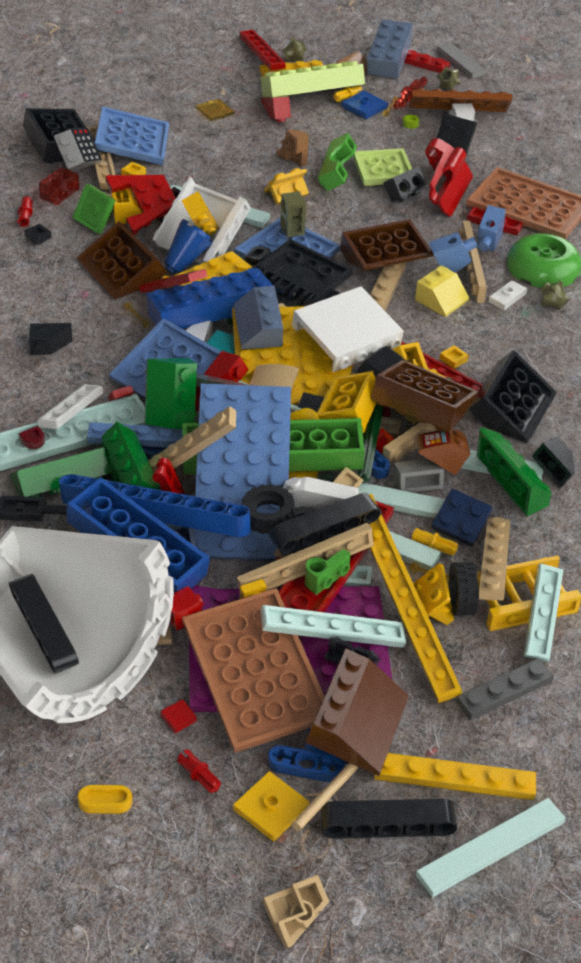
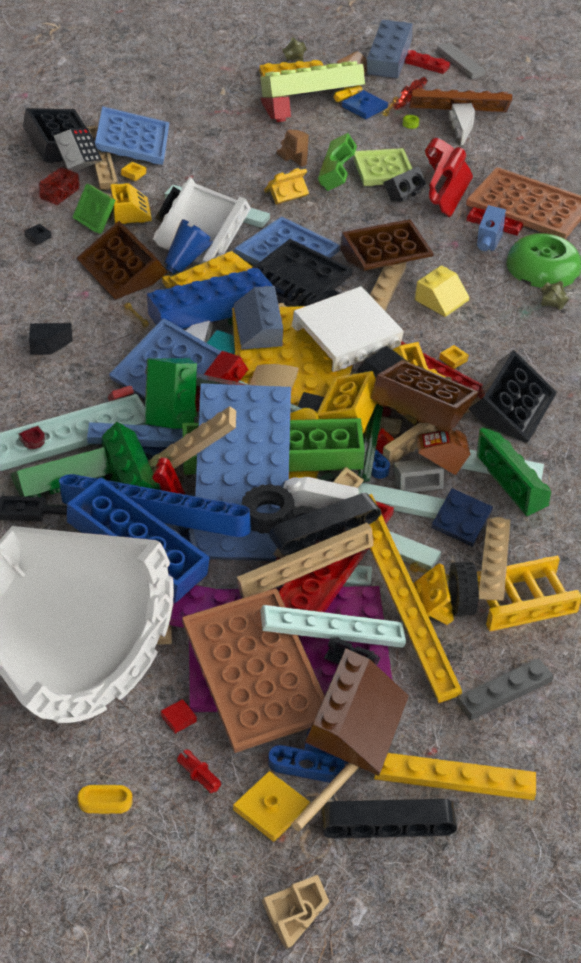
(25, 211): red pin -> none
(43, 623): black beam -> none
(70, 406): white tile -> none
(150, 193): red wing -> none
(173, 281): red tile -> none
(184, 604): red brick -> none
(200, 213): yellow brick -> none
(215, 109): clear yellow piece -> none
(252, 588): yellow plate -> none
(257, 254): black plate -> none
(262, 50): red tile -> none
(293, 214): olive brick -> none
(322, 573): bright green plate -> none
(435, 541): yellow axle -> none
(448, 78): olive rock -> none
(452, 251): medium blue torso -> none
(457, 131): black plate -> none
(475, 270): tan plate -> none
(490, 847): light aqua tile -> none
(507, 295): white plate -> none
(543, 613): light aqua tile -> none
(555, 460): black slope -> none

